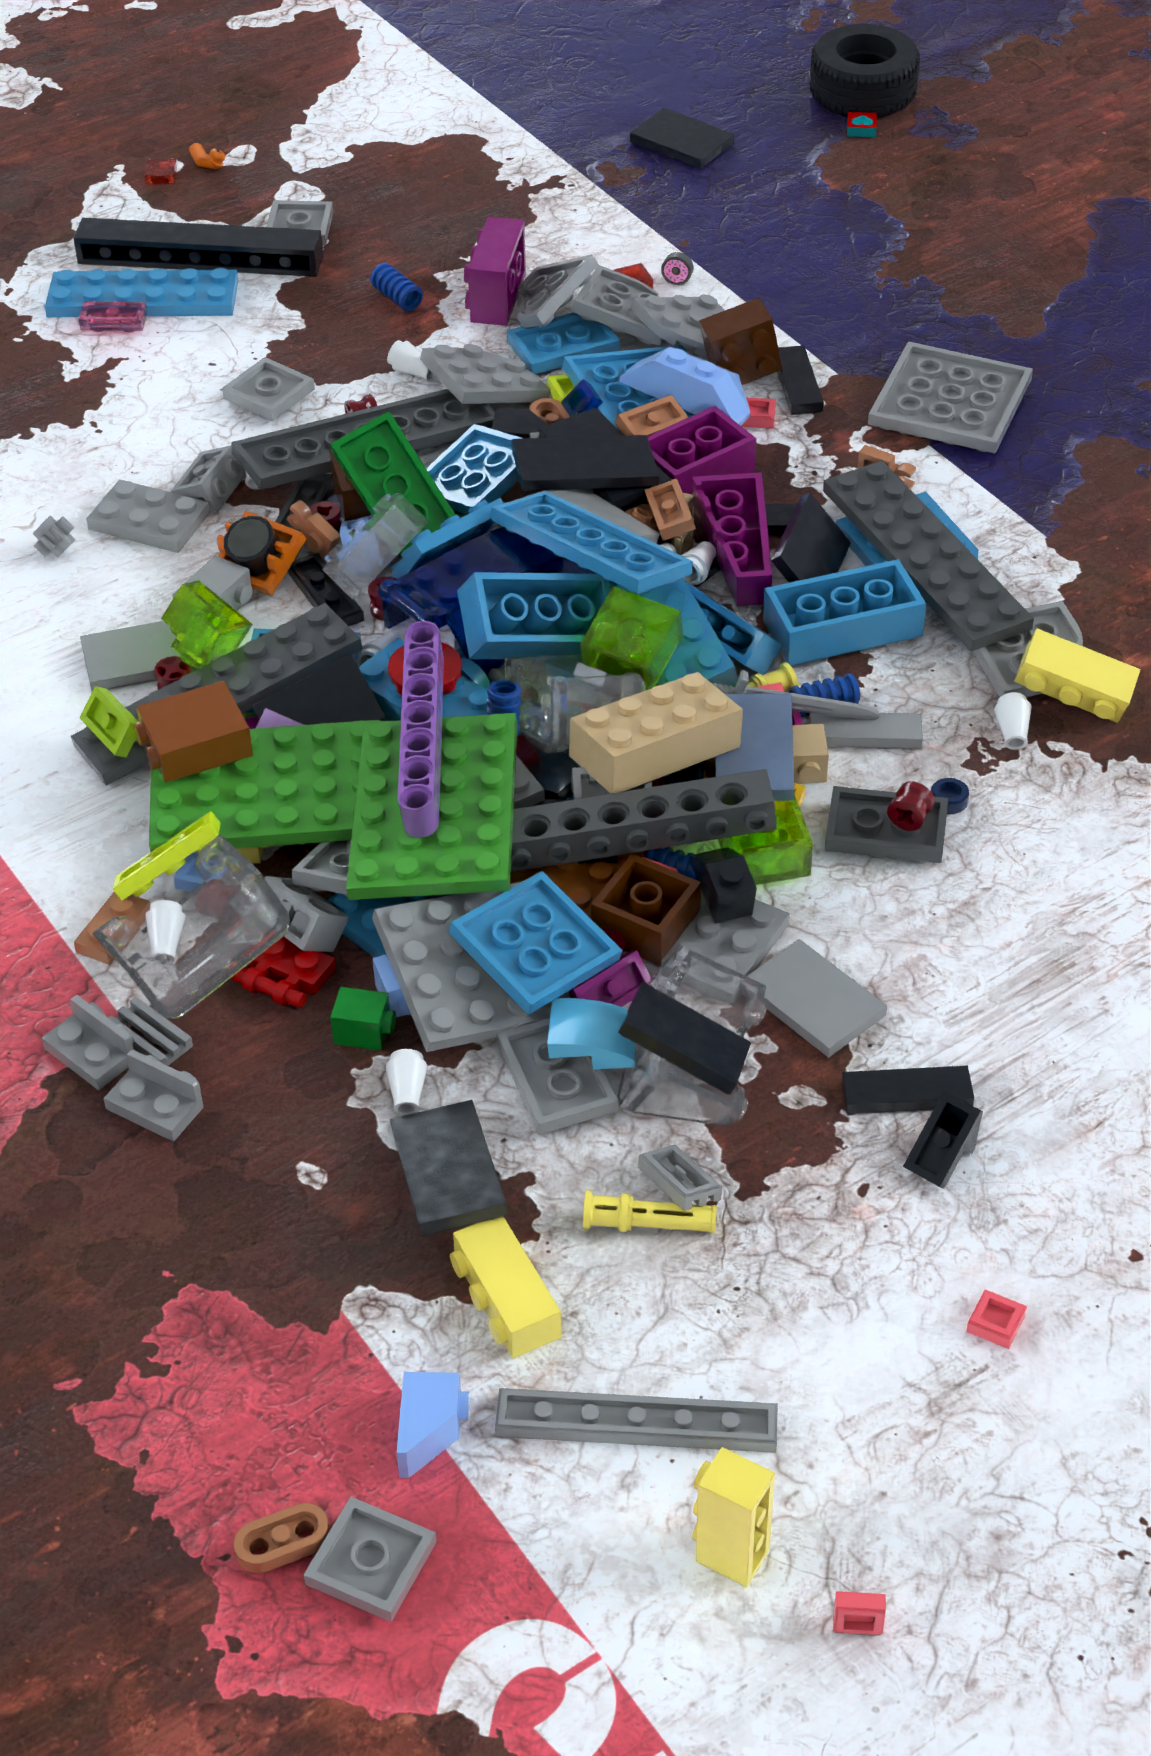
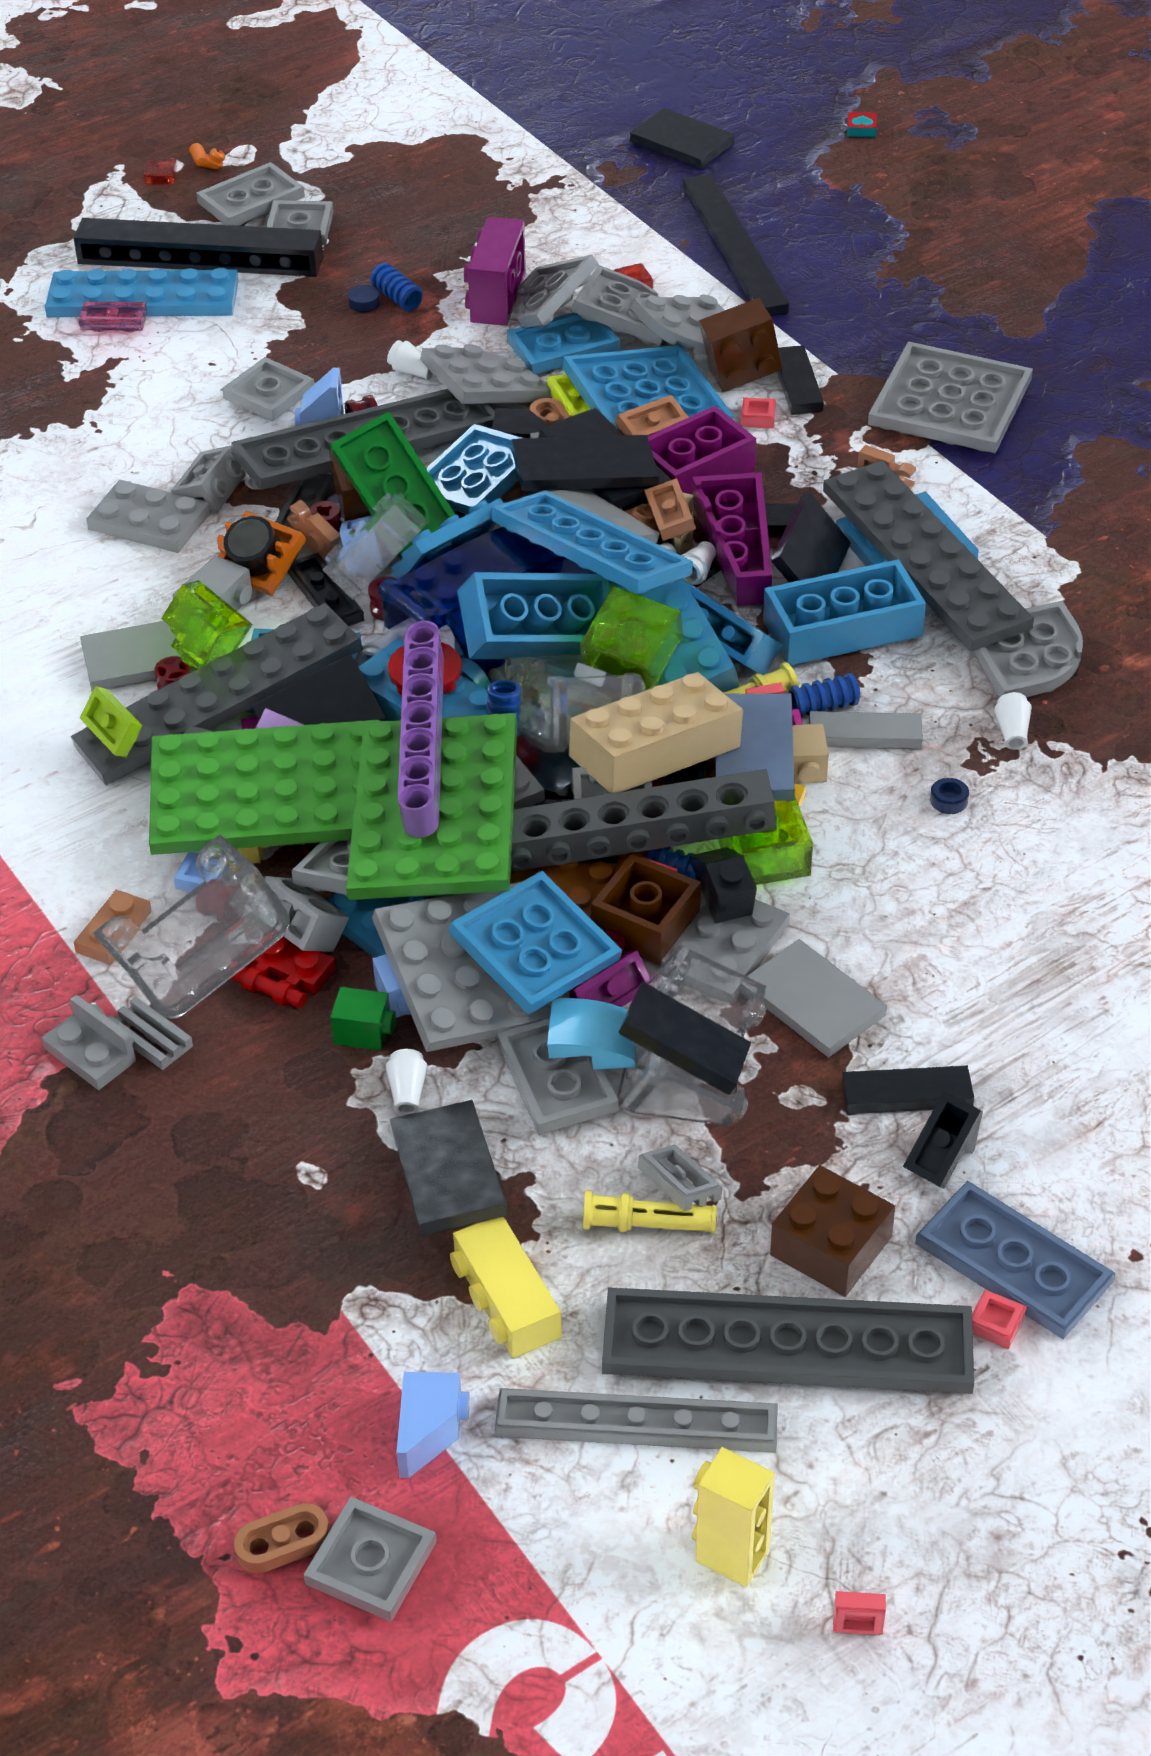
(54, 536): light grey gear -> none
(155, 1096): light grey bracket -> none
(164, 927): white cone -> none
(166, 858): neon yellow plate -> none
(193, 731): dark orange brick -> none
(249, 194): none -> light grey plate
(322, 399): none -> light blue slope
(363, 298): none -> dark blue tile
(581, 399): clear blue tile -> none
(677, 268): tile -> none
(690, 381): light blue wedge -> none
(734, 243): none -> black tile
(789, 1340): none -> dark grey plate
(805, 703): light grey sword -> none
(832, 1230): none -> reddish brown brick
(861, 826): dark grey plate -> none
(864, 70): black tyre -> none
(910, 806): dark red wheel -> none
(1015, 1258): none -> sand blue tile
(1077, 675): light yellow brick -> none

